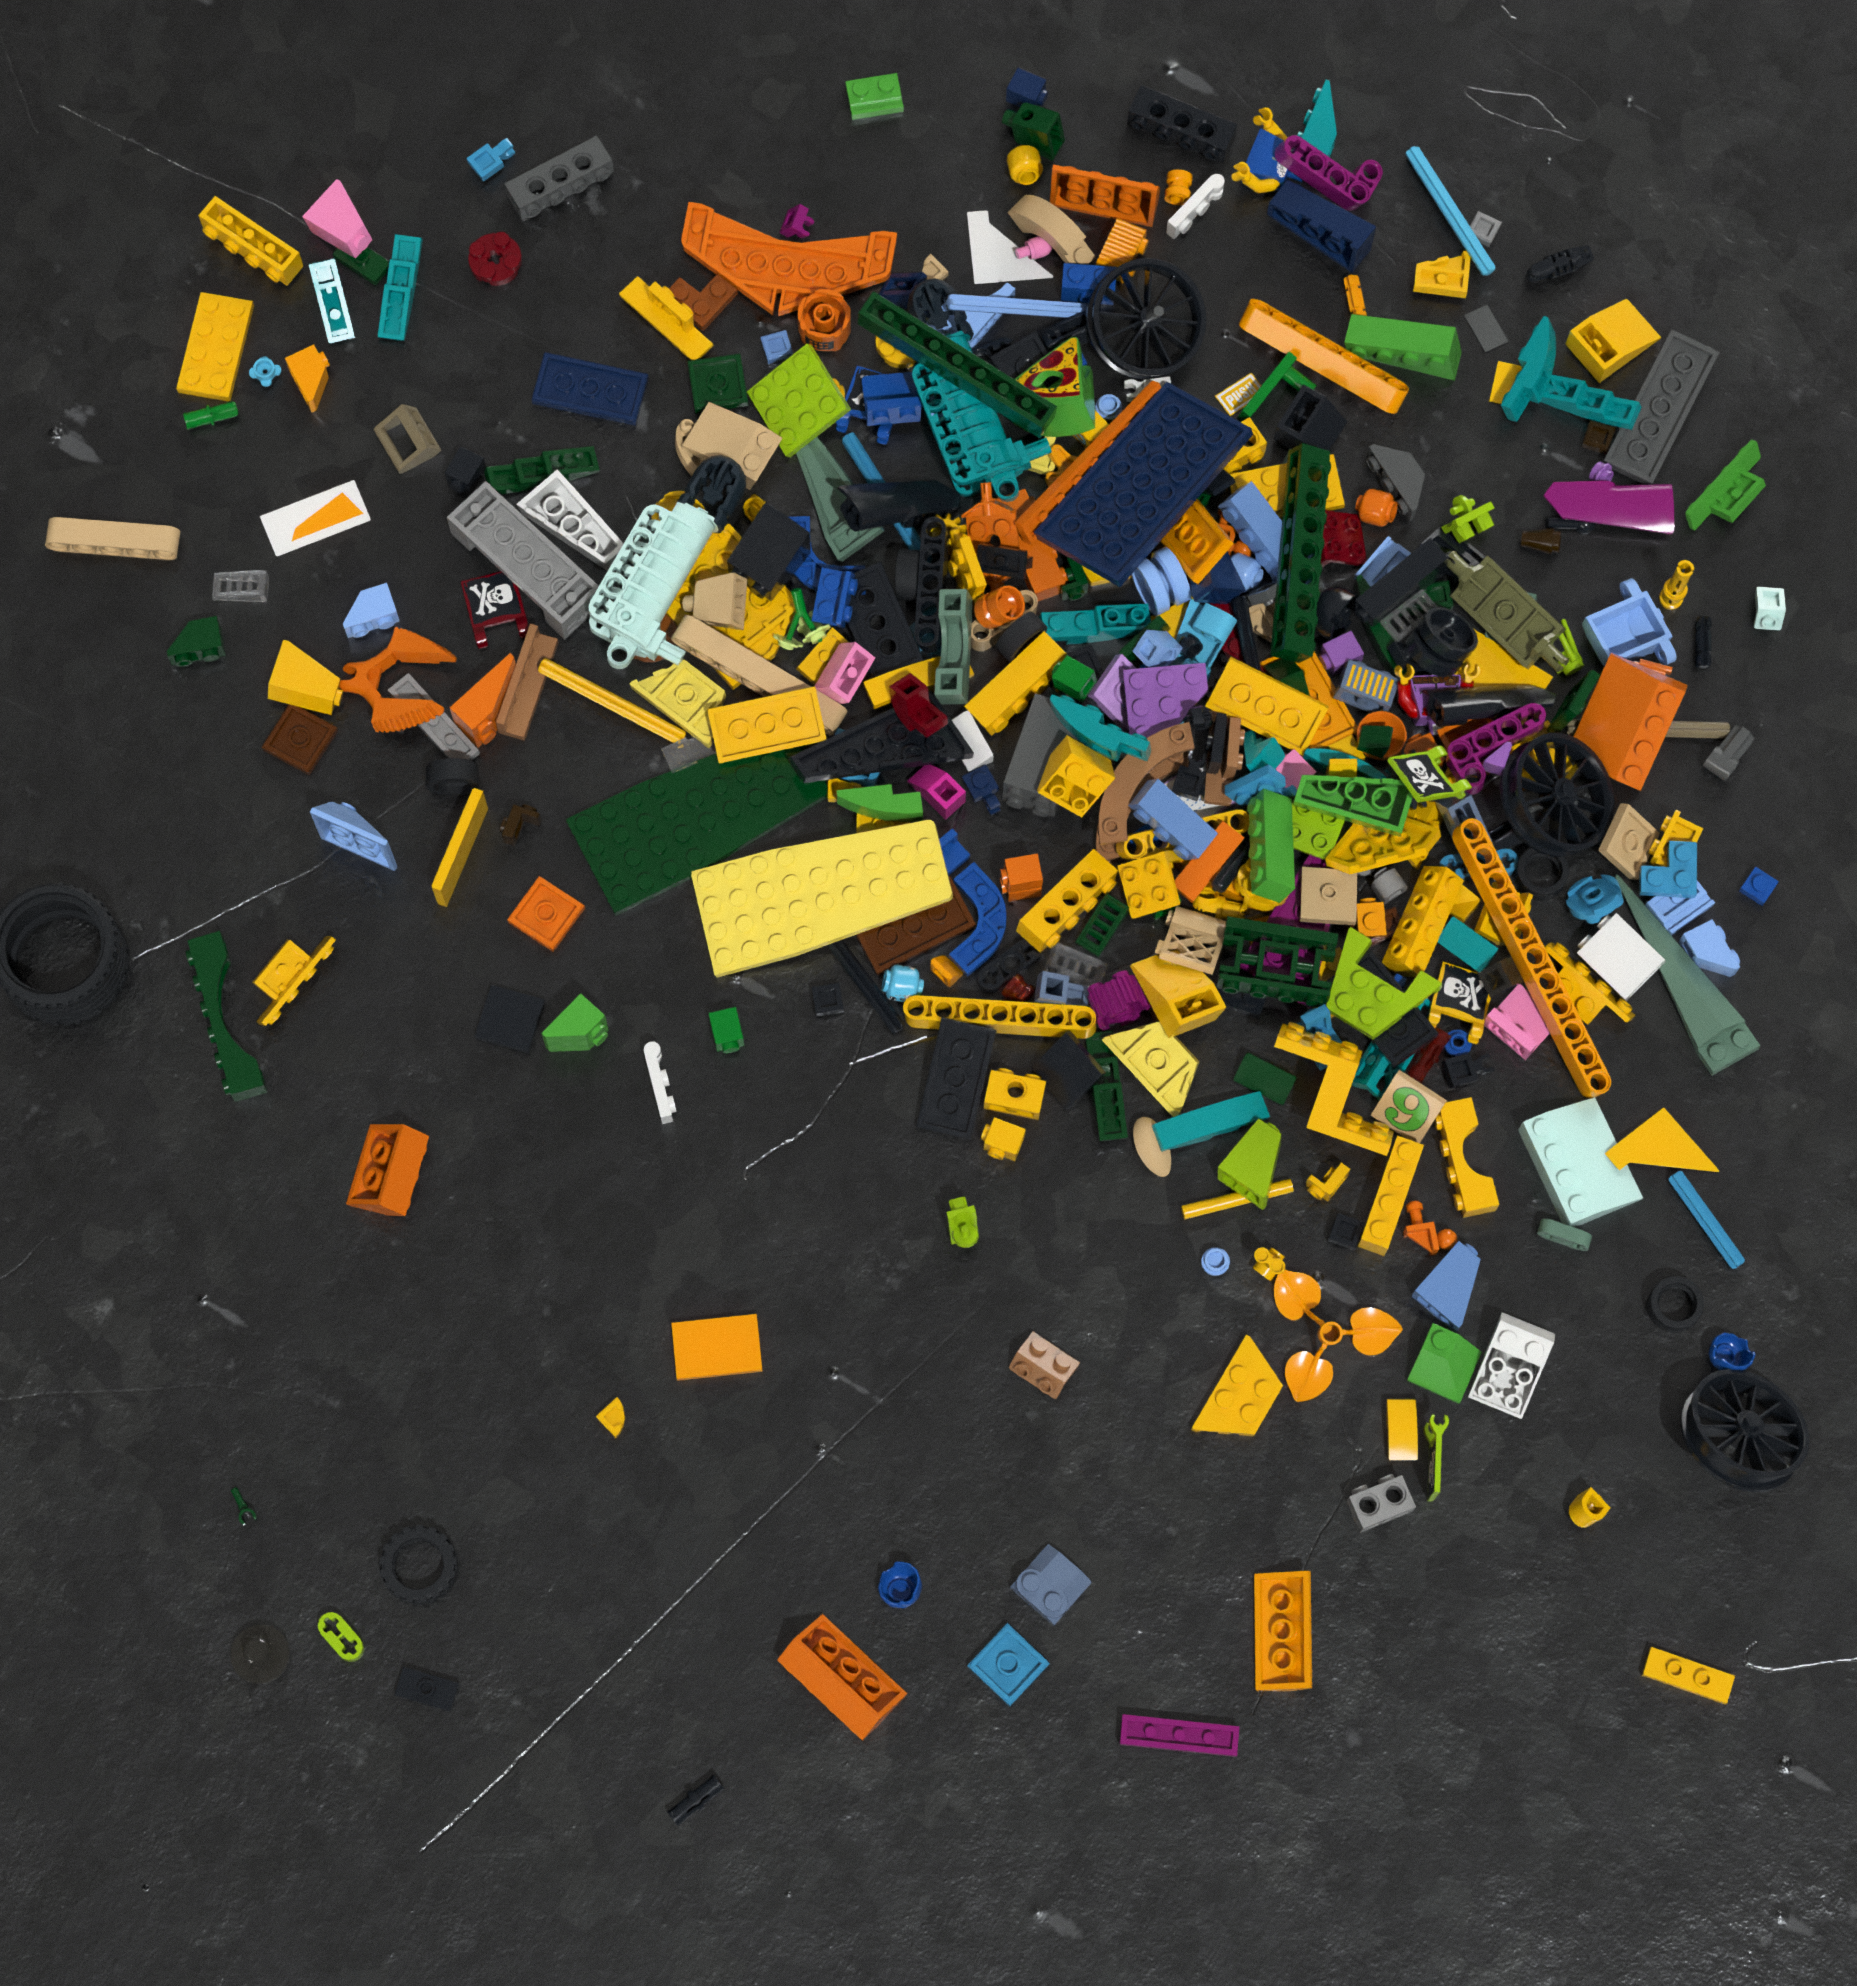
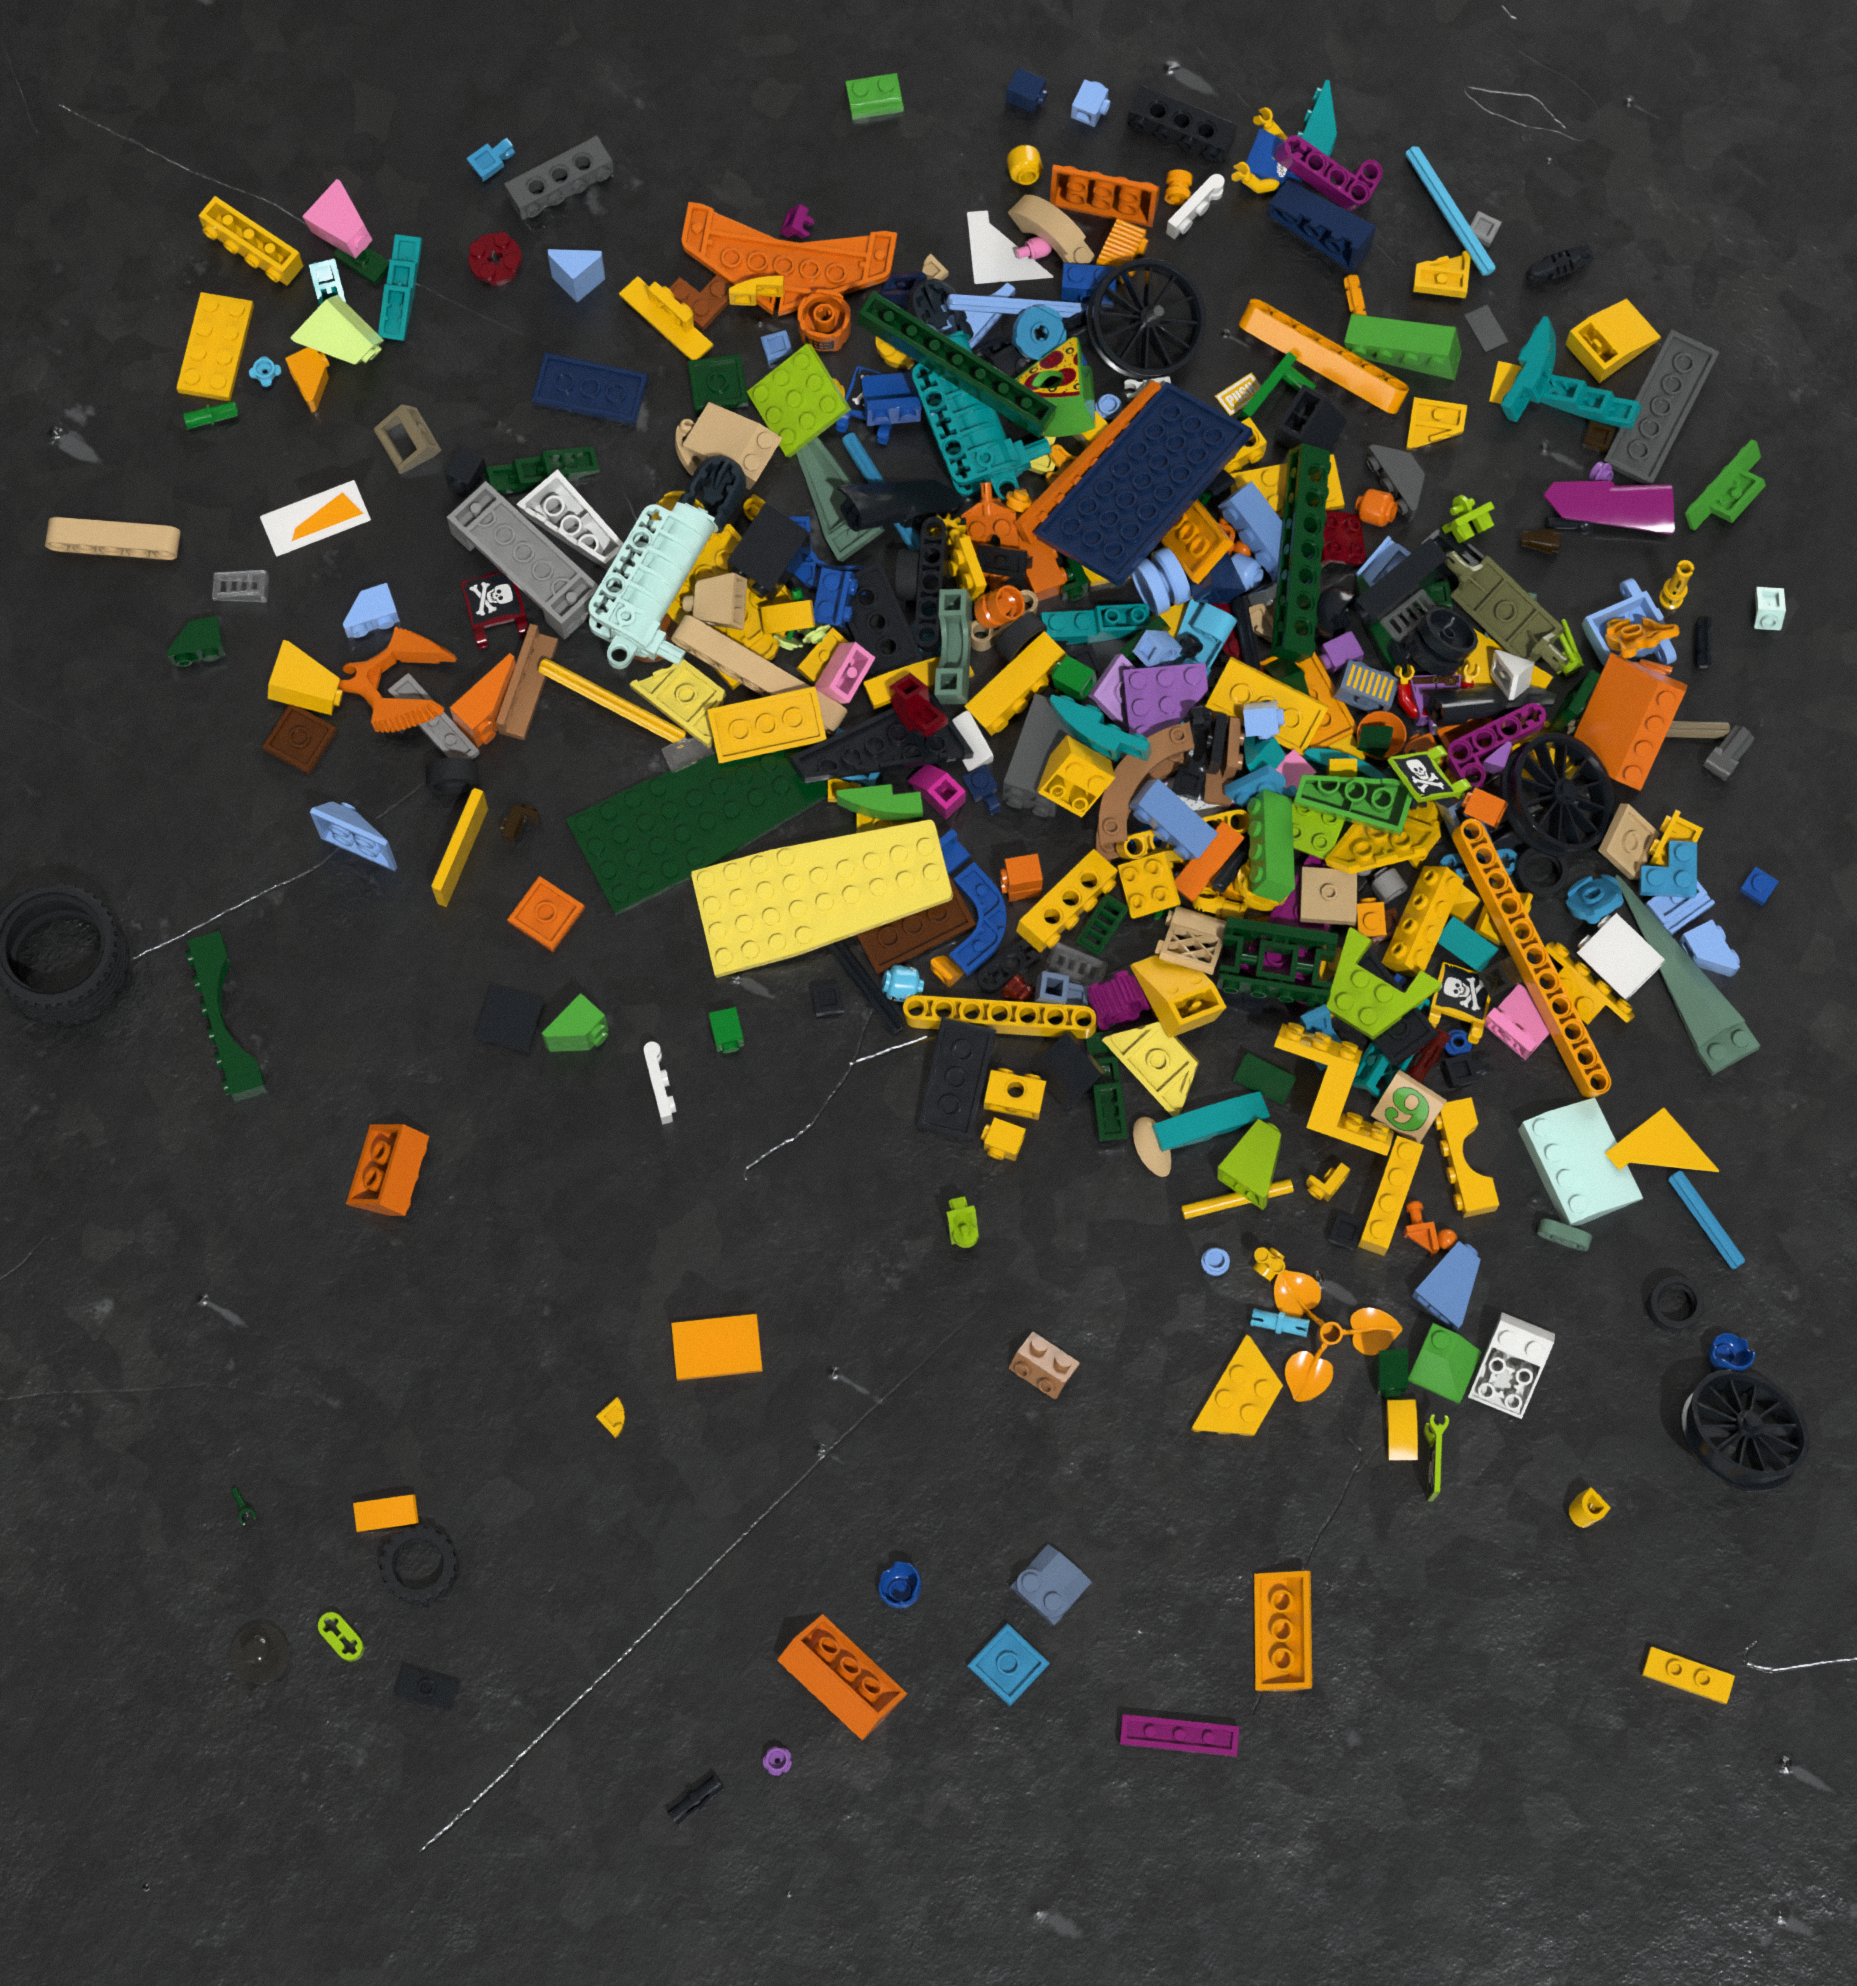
(286, 972): yellow bracket -> none
(339, 333): none -> yellowish green slope
(385, 1513): none -> light orange slope
(577, 270): none -> light blue slope
(747, 291): none -> yellow slope
(769, 1760): none -> medium lavender plate
(788, 617): none -> yellow slope
(1018, 500): none -> light orange plate
(1032, 319): none -> dark azure plate
(1036, 128): dark green torso -> none
(1090, 103): none -> light blue brick
(1263, 719): none -> light blue brick
(1280, 1322): none -> medium azure pin
(1383, 1508): light grey brick -> none
(1391, 1372): none -> dark green slope
(1434, 422): none -> yellow wing
(1484, 807): none -> orange brick
(1511, 673): none -> white slope
(1630, 638): none -> light orange tile

